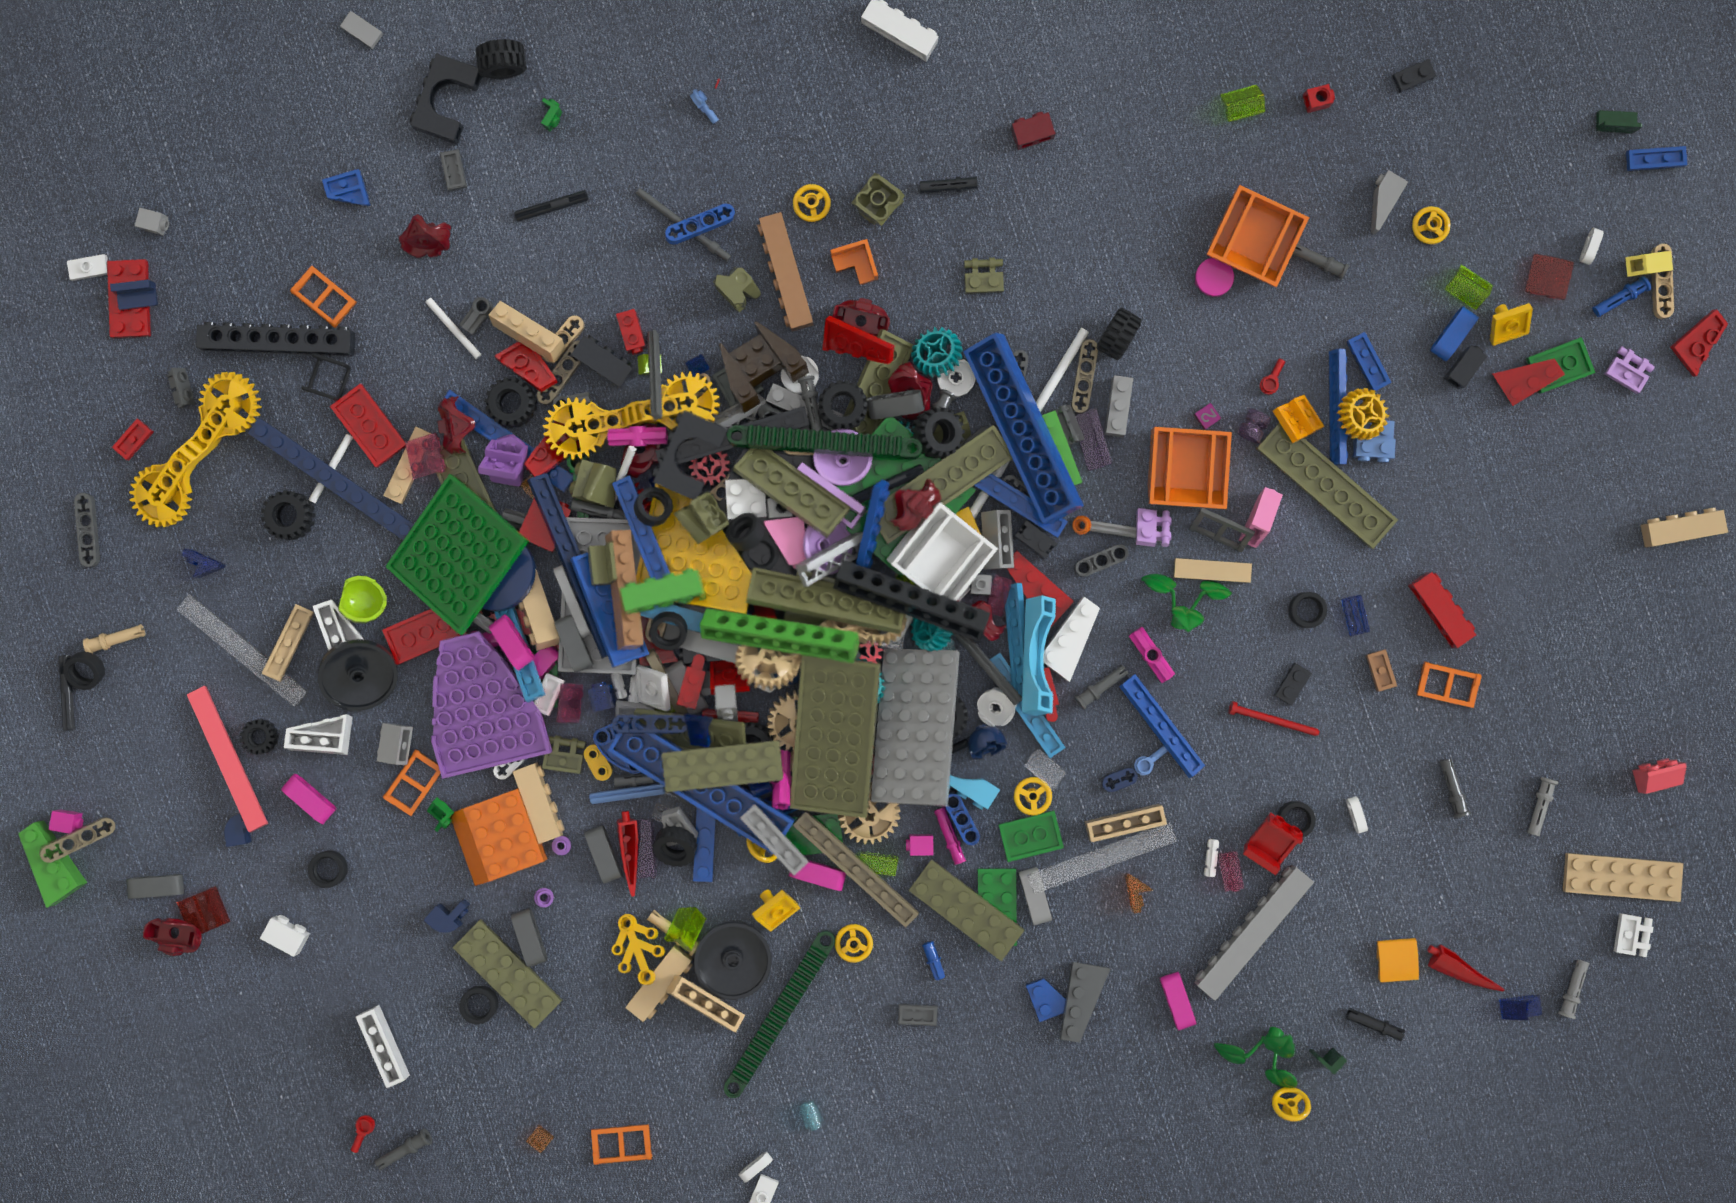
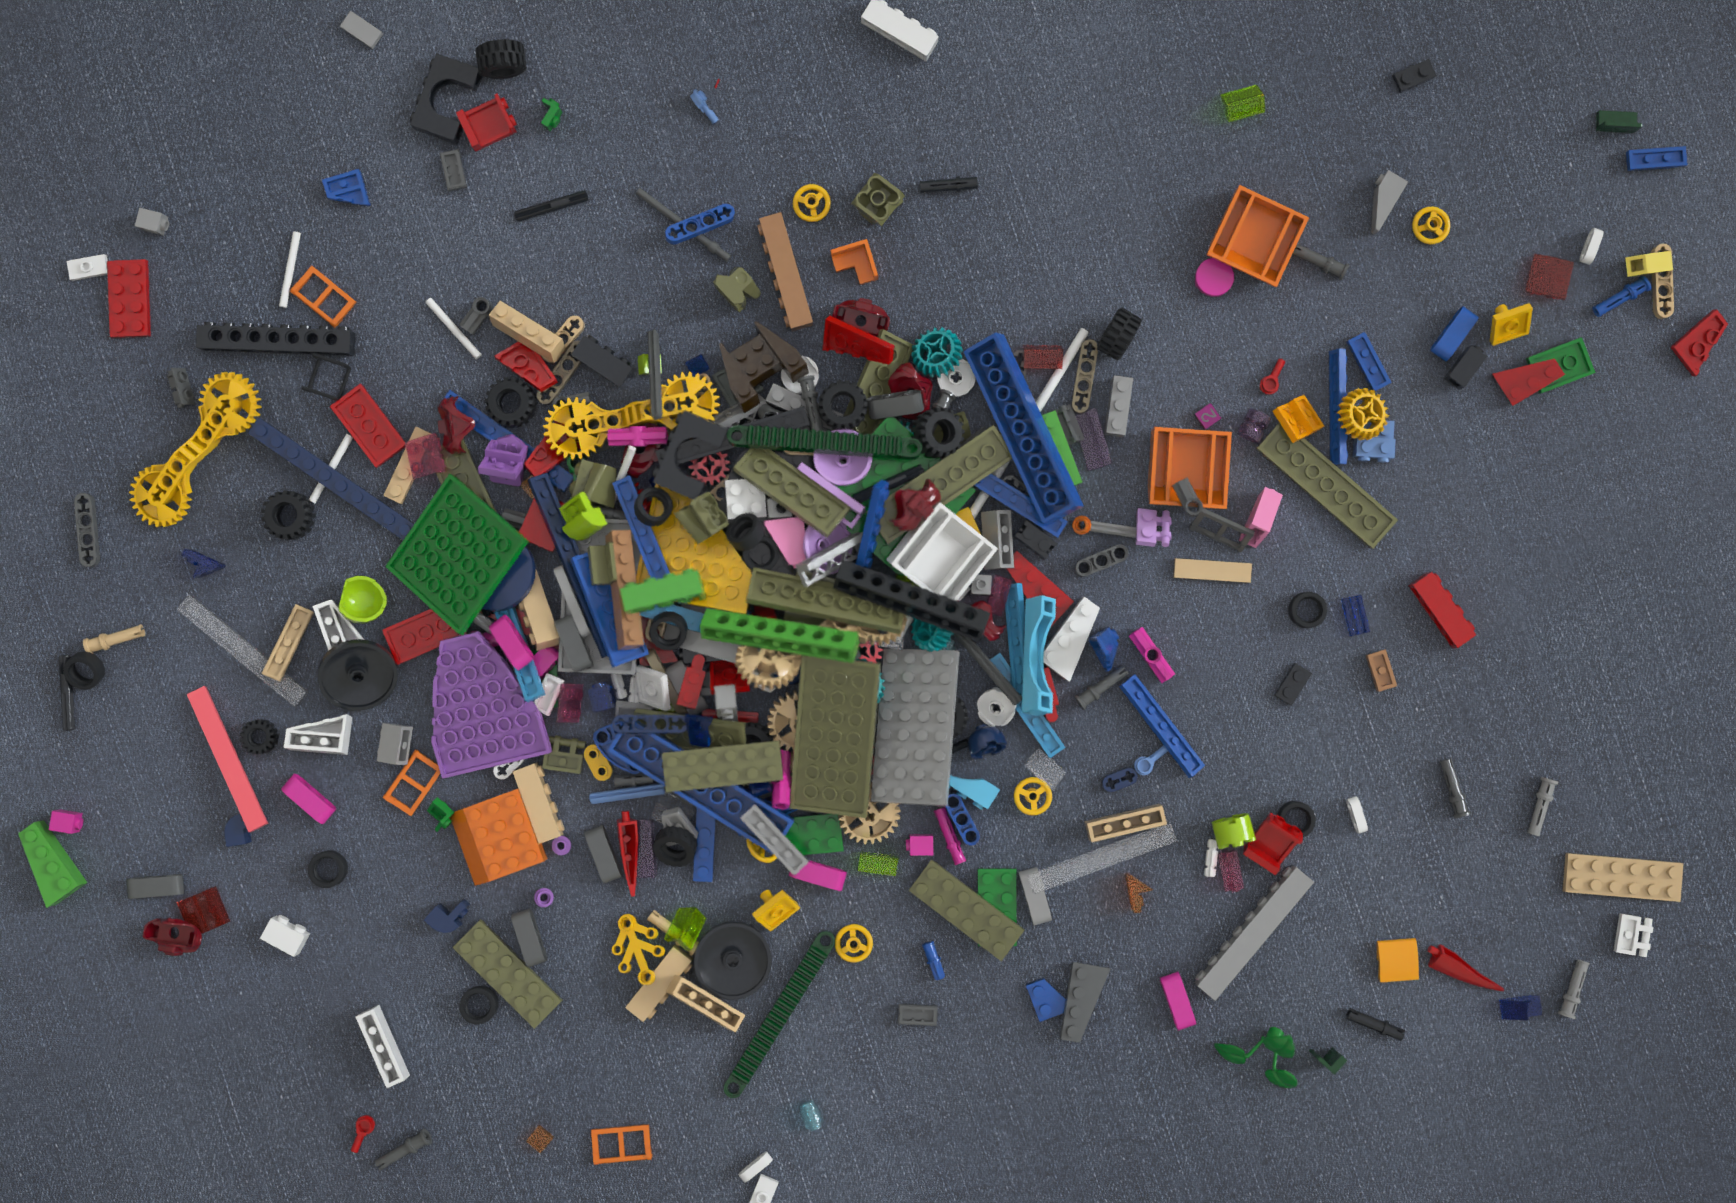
(78, 841): dark tan beam -> none
(132, 439): red plate -> none
(135, 294): dark blue panel -> none
(289, 269): none -> white bar
(425, 238): dark red piece -> none
(487, 123): none -> red panel
(581, 518): none -> lime brick
(631, 331): red brick -> none
(855, 868): dark tan plate -> none
(983, 282): olive plate -> none
(1030, 836): green plate -> none
(1032, 130): dark red brick -> none
(1043, 356): none -> clear red panel
(1105, 646): none -> blue wedge
(1182, 616): green plant -> none
(1187, 495): none -> dark grey piece
(1233, 830): none -> lime brick
(1234, 708): red bar -> none
(1291, 1113): yellow piece -> none
(1311, 101): red brick -> none
(1451, 672): orange window -> none
(1469, 287): clear neon green panel -> none
(1627, 375): lavender plate -> none
(1659, 776): coral slope -> none
(1684, 528): tan brick -> none

